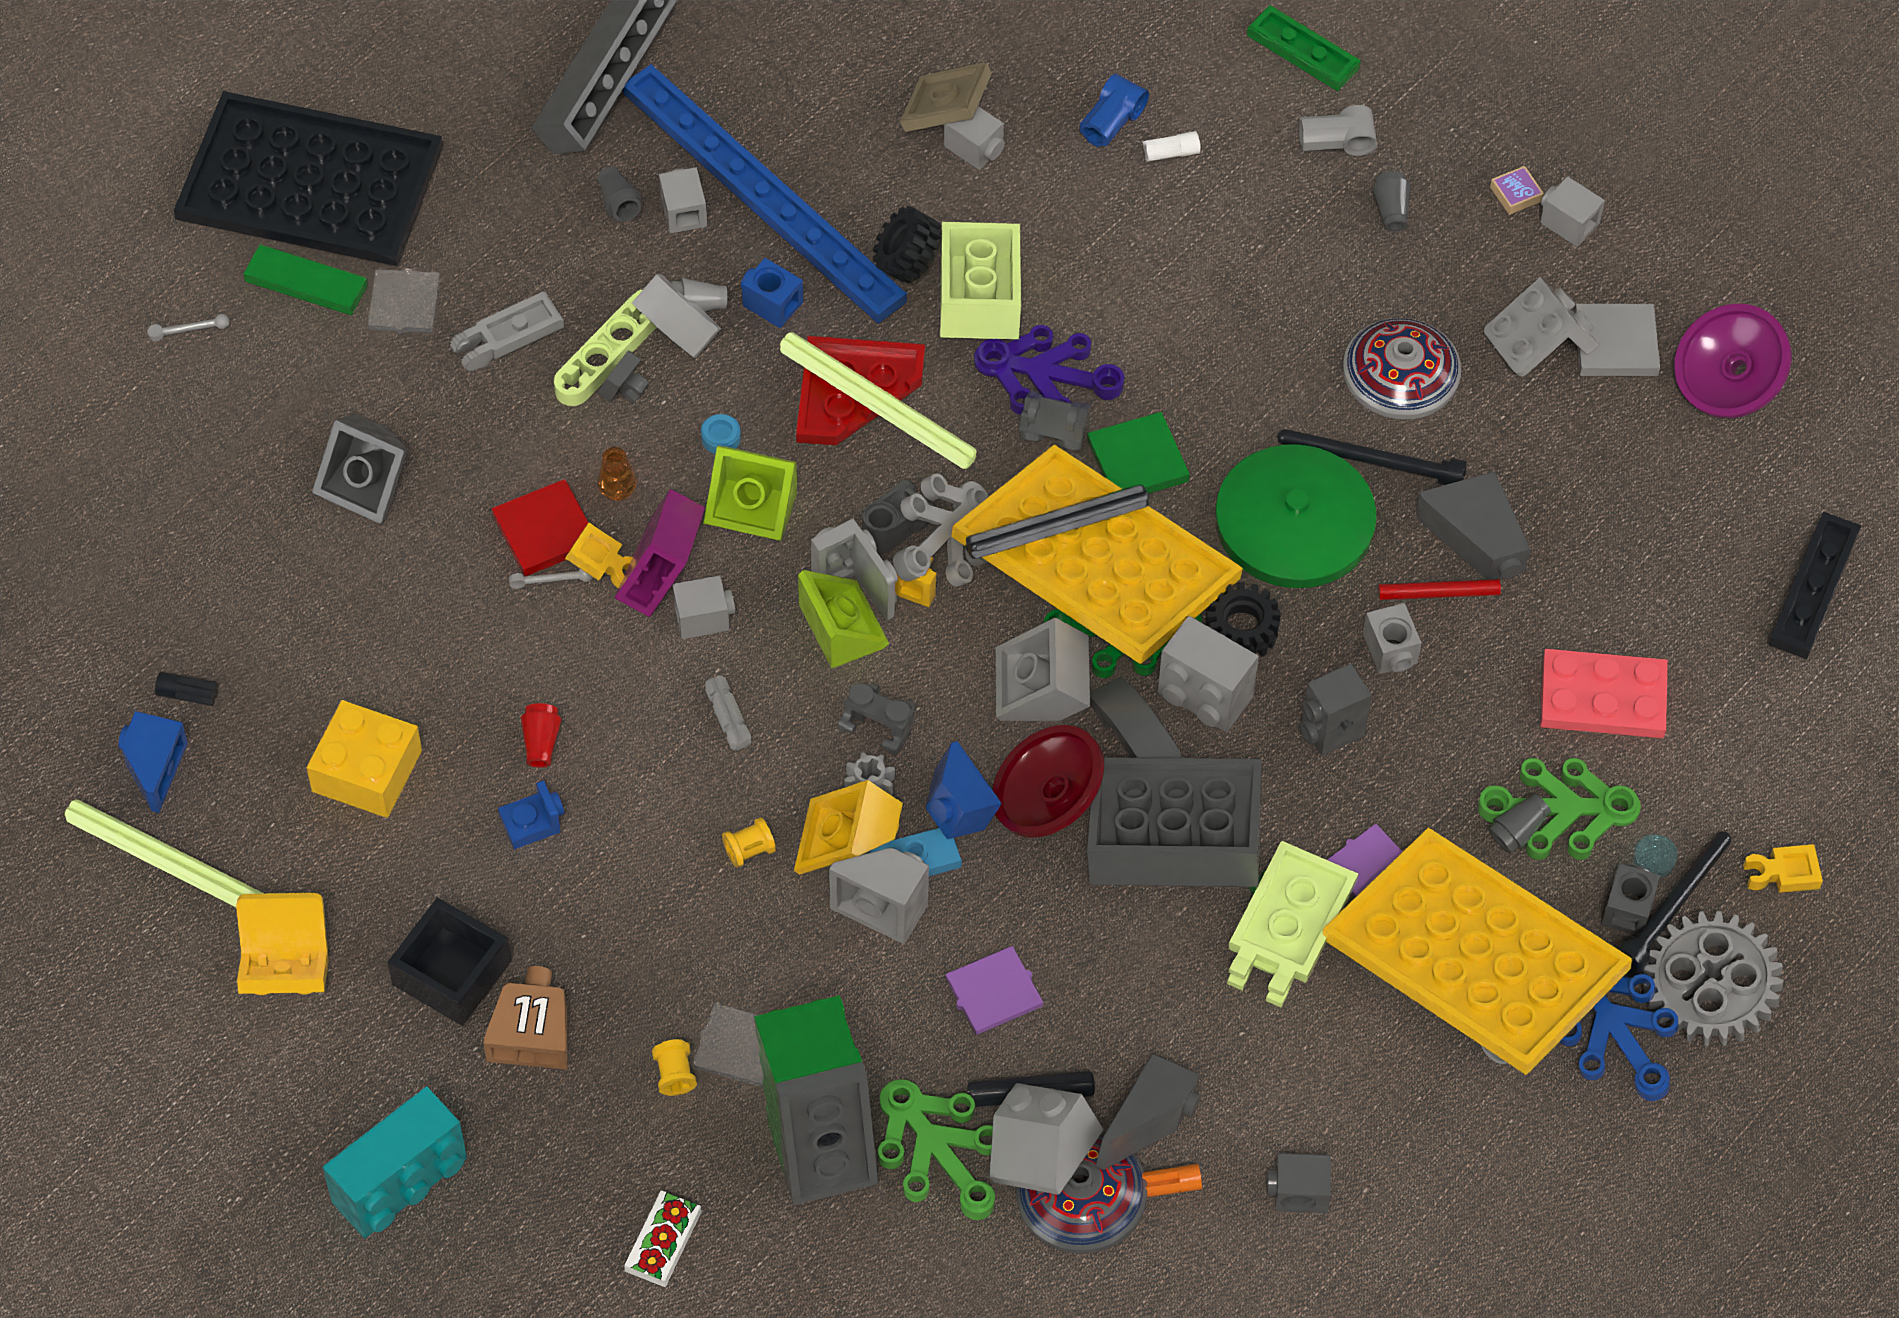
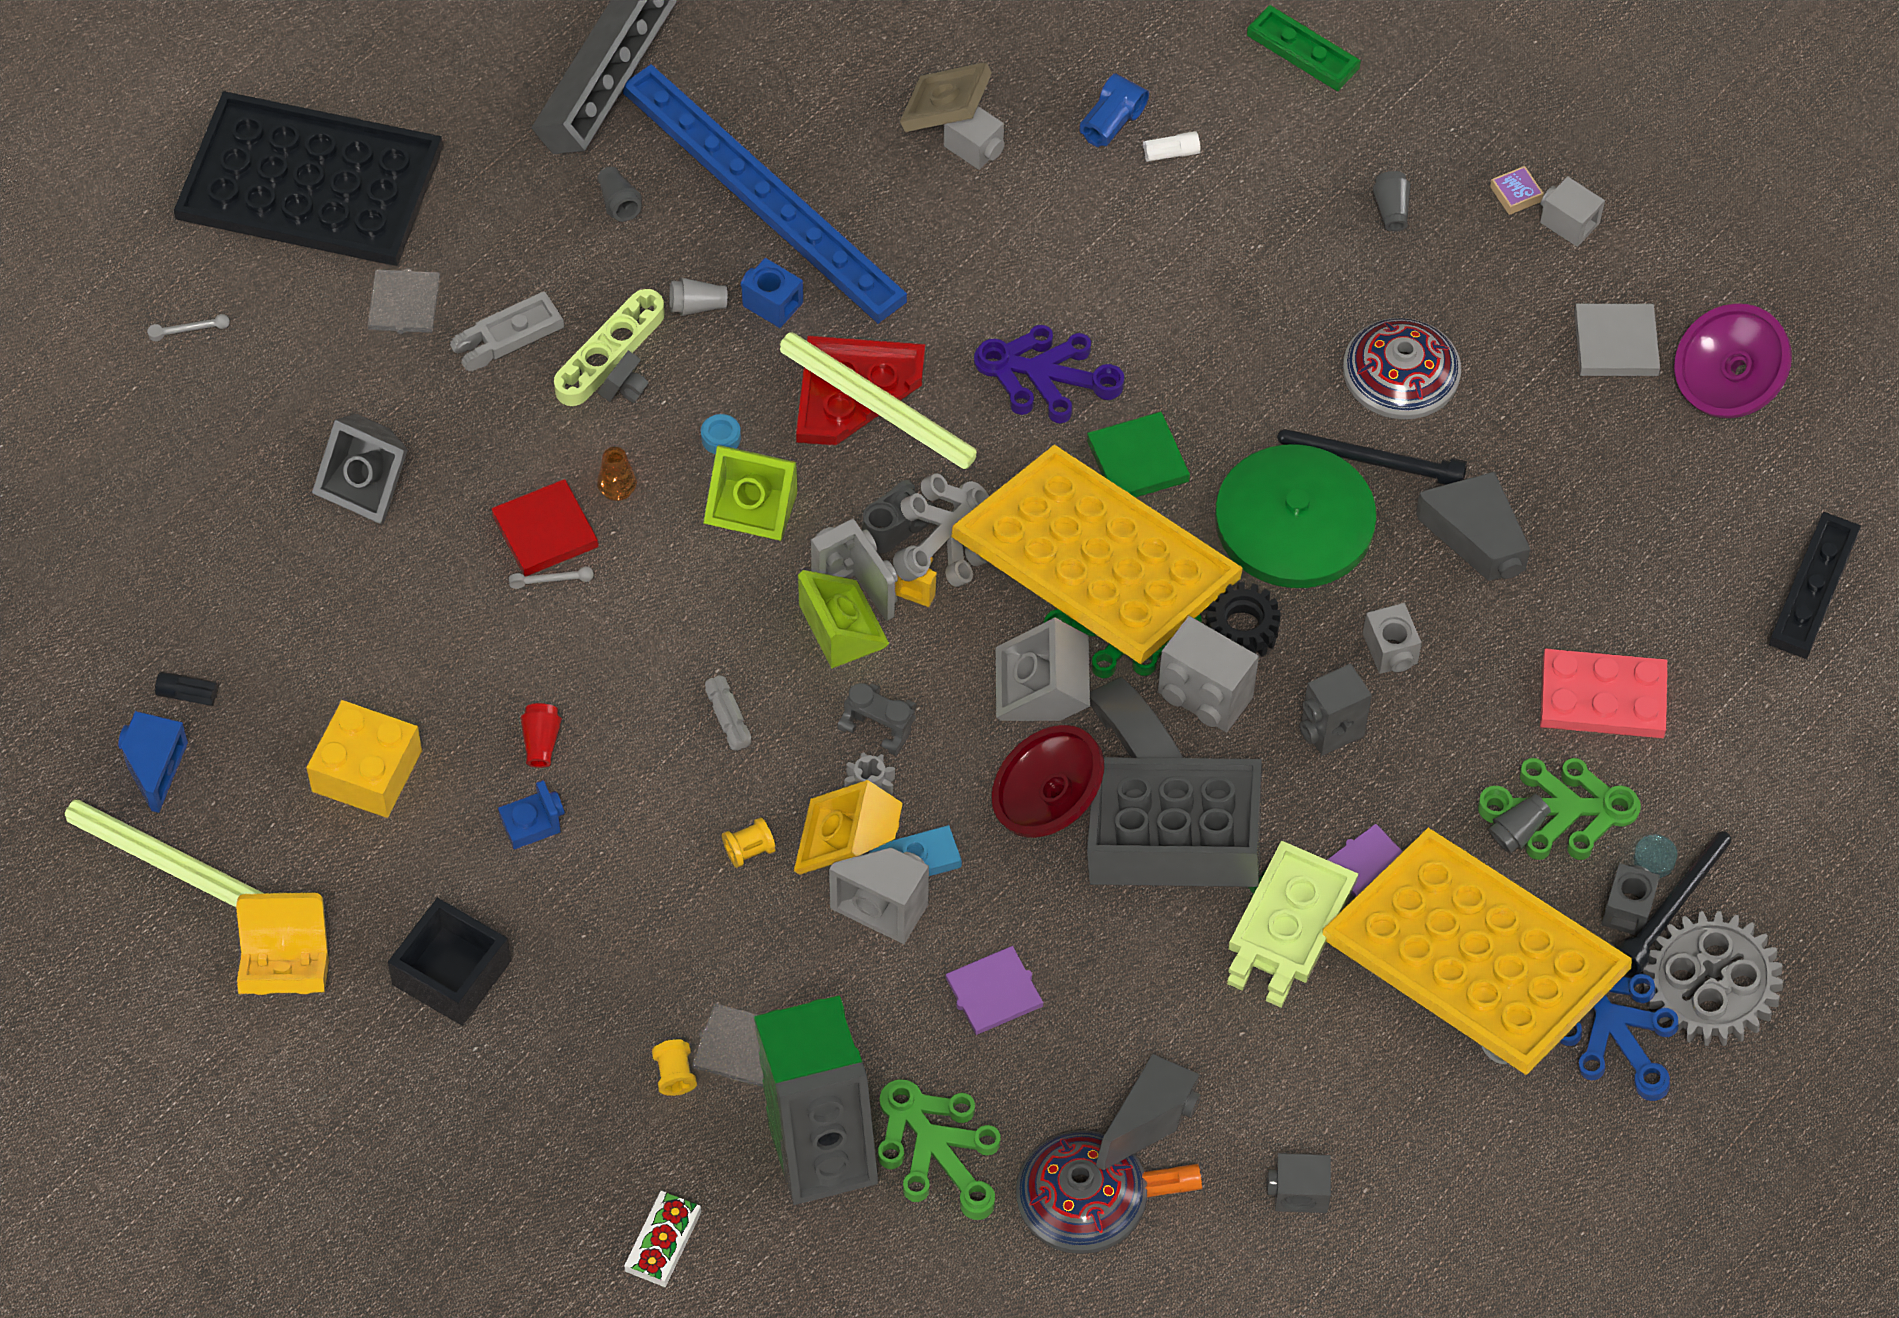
(305, 279): green tile -> none
(395, 1163): teal brick -> none
(529, 1024): medium nougat torso -> none
(597, 554): yellow plate -> none
(661, 553): magenta slope -> none
(676, 316): light grey slope -> none
(683, 200): light grey brick -> none
(702, 606): light grey brick -> none
(907, 244): black tyre -> none
(960, 796): blue slope -> none
(980, 280): yellowish green brick -> none
(995, 1091): black axle -> none
(1041, 1138): light grey slope -> none
(1054, 419): dark grey piece -> none
(1056, 521): axle -> none
(1349, 130): light grey piece -> none
(1439, 589): red bar -> none
(1537, 326): light grey bracket -> none
(1790, 867): yellow plate -> none

